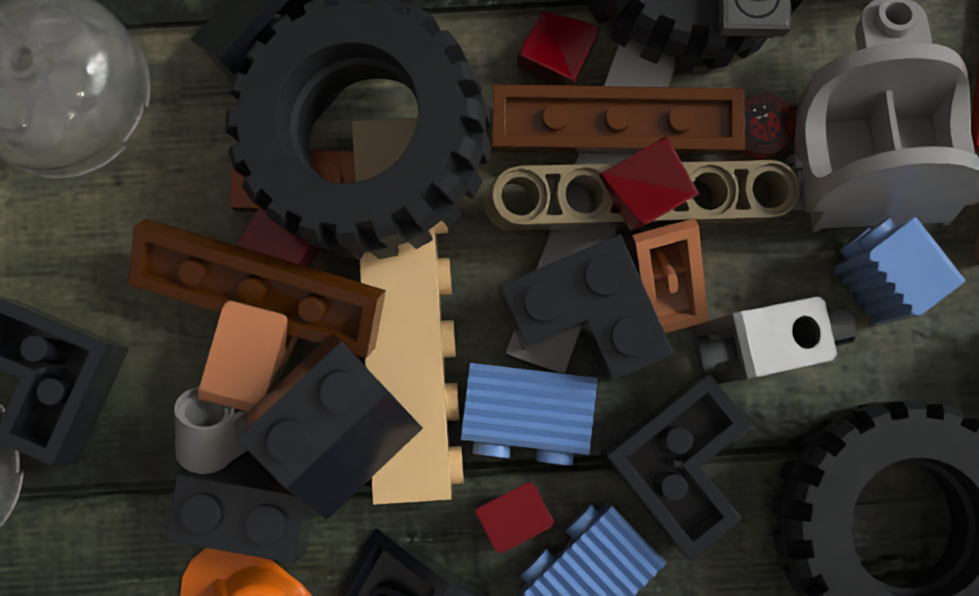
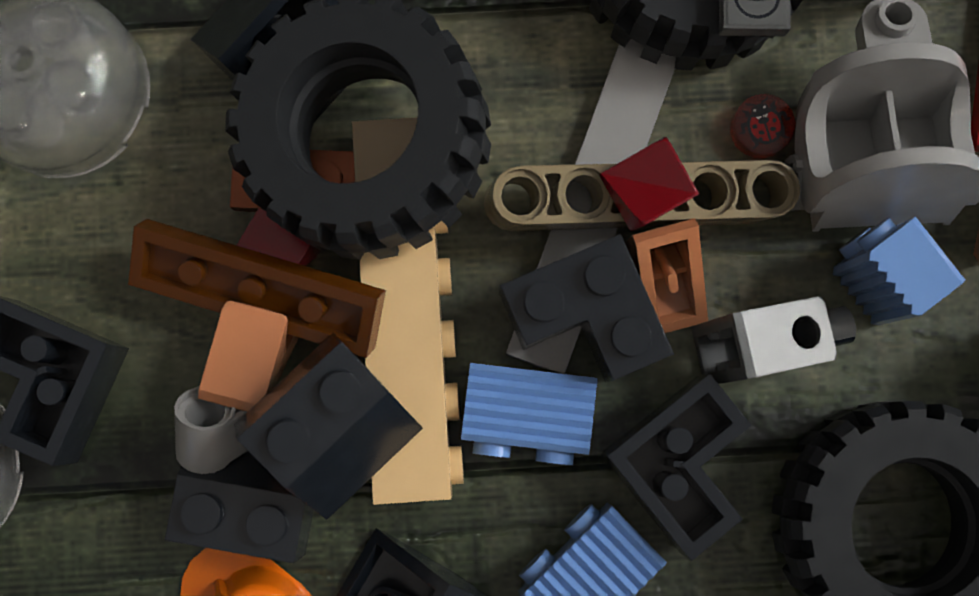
(514, 517): dark red slope -> none
(557, 48): dark red slope -> none
(617, 119): reddish brown plate -> none

